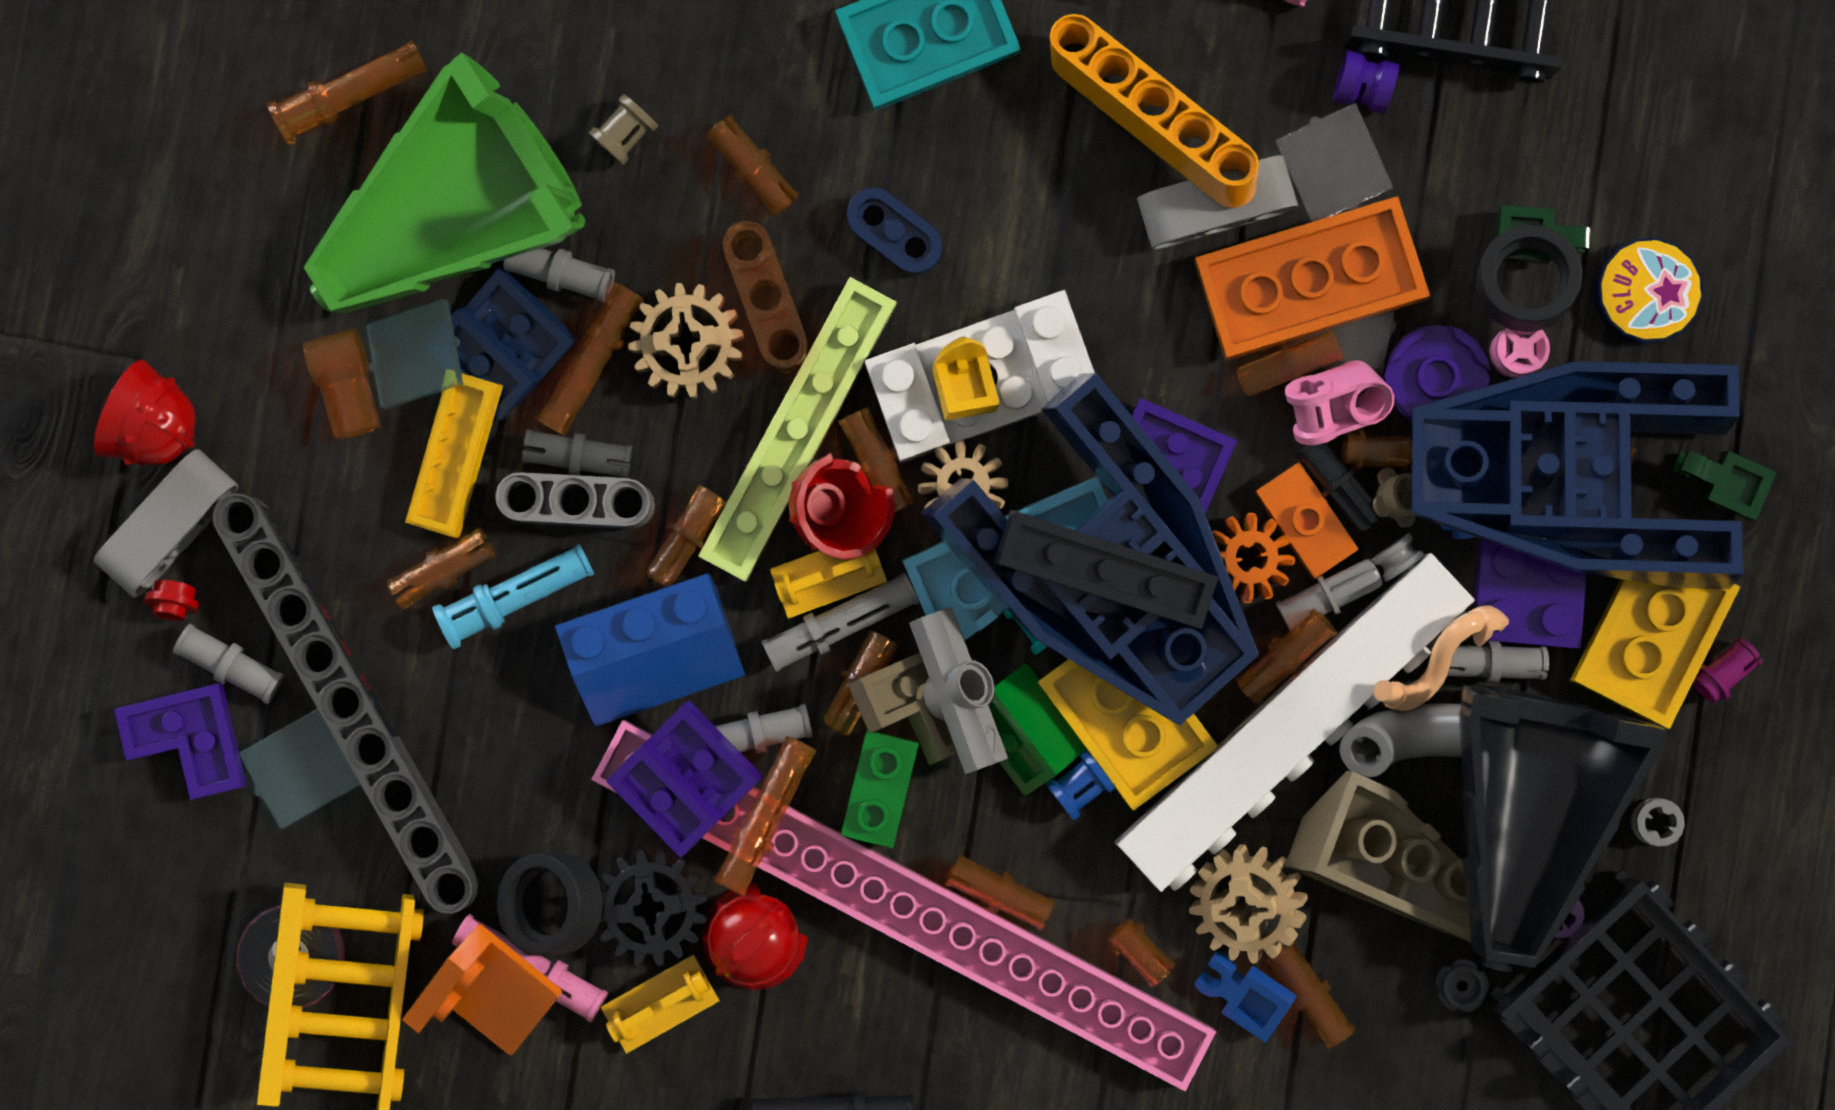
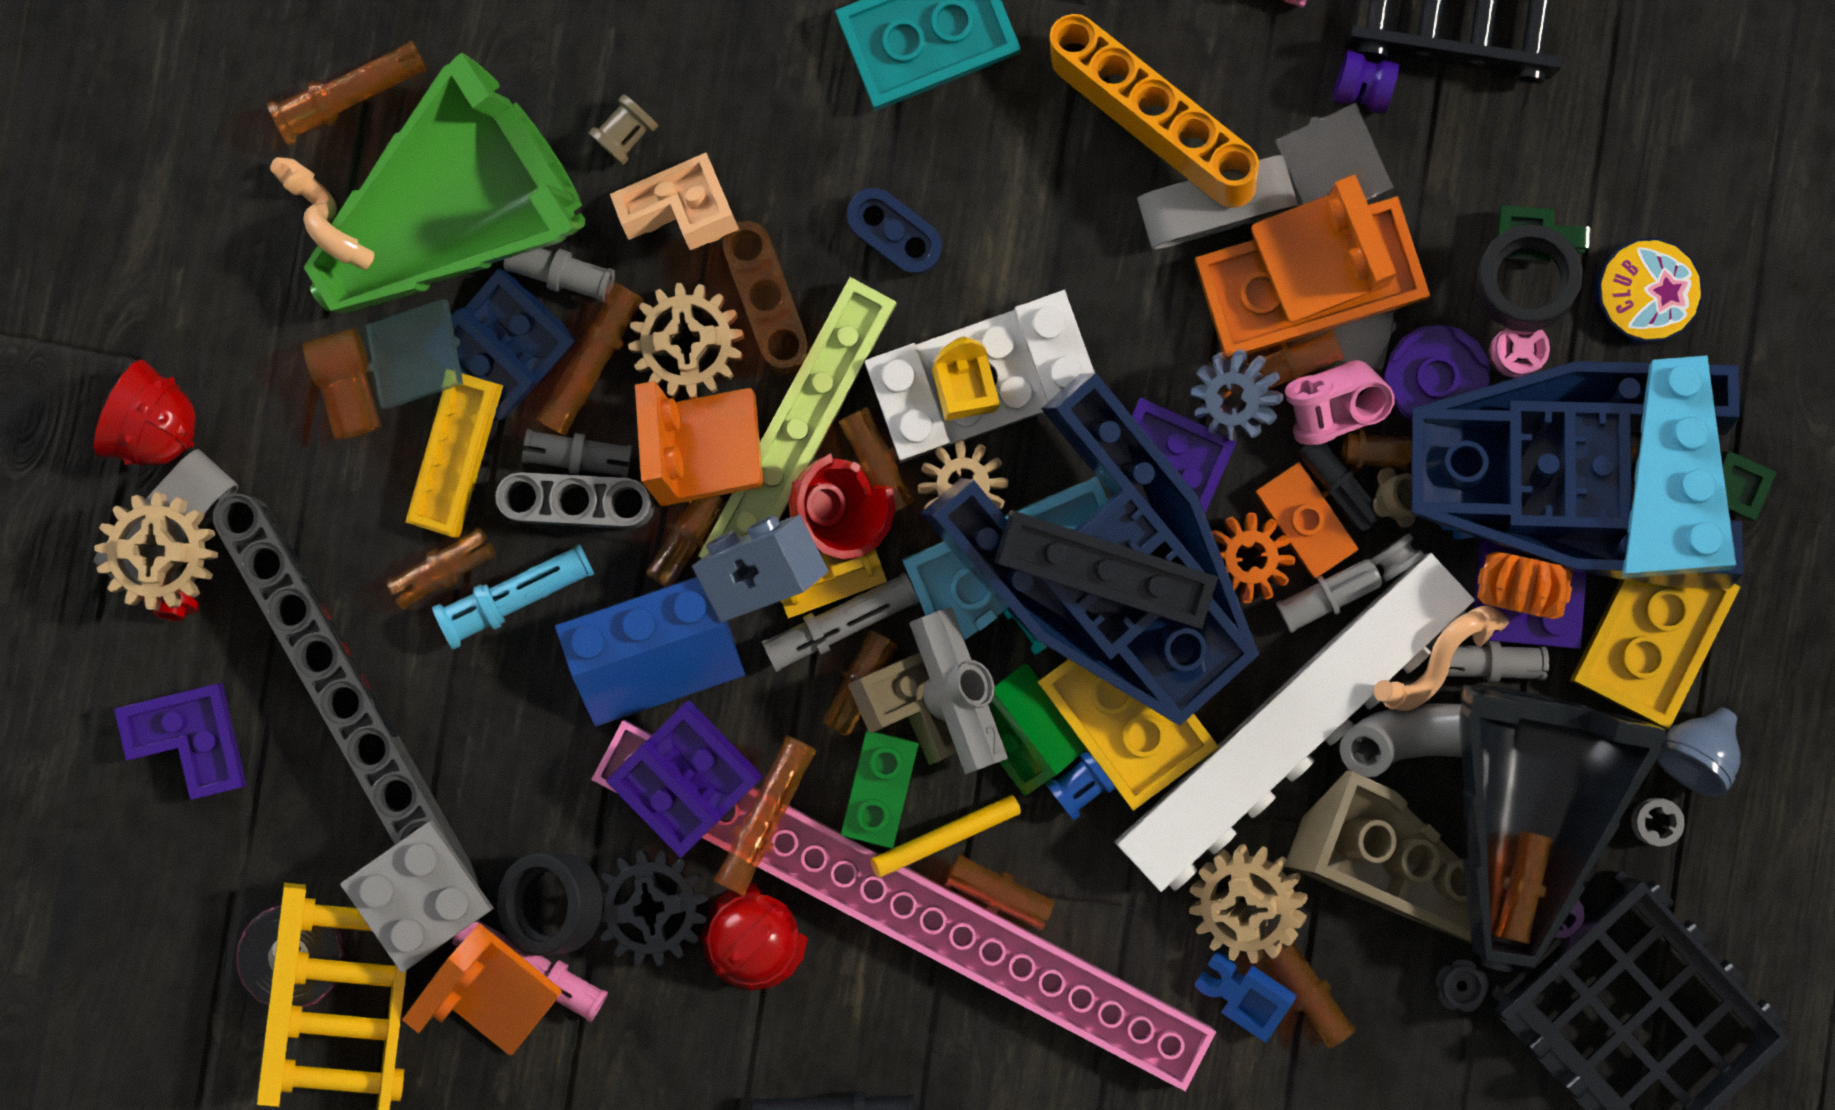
(156, 572): none -> tan gear
(228, 663): light grey pin -> none
(299, 769): clear light blue piece -> none
(323, 210): none -> light nougat animal
(416, 896): none -> light grey plate
(659, 1004): yellow hinge -> none
(681, 193): none -> light nougat plate
(697, 444): none -> orange bracket
(752, 165): clear orange pin -> none
(759, 567): none -> sand blue brick
(767, 729): light grey pin -> none
(945, 836): none -> yellow bar
(1140, 951): clear orange pin -> none
(1218, 393): none -> sand blue gear
(1286, 656): clear orange pin -> none
(1324, 252): none -> orange bracket
(1524, 585): none -> orange gear
(1524, 887): none -> clear orange pin
(1680, 491): none -> medium azure wing
(1703, 753): none -> sand blue helmet
(1726, 671): magenta pin -> none

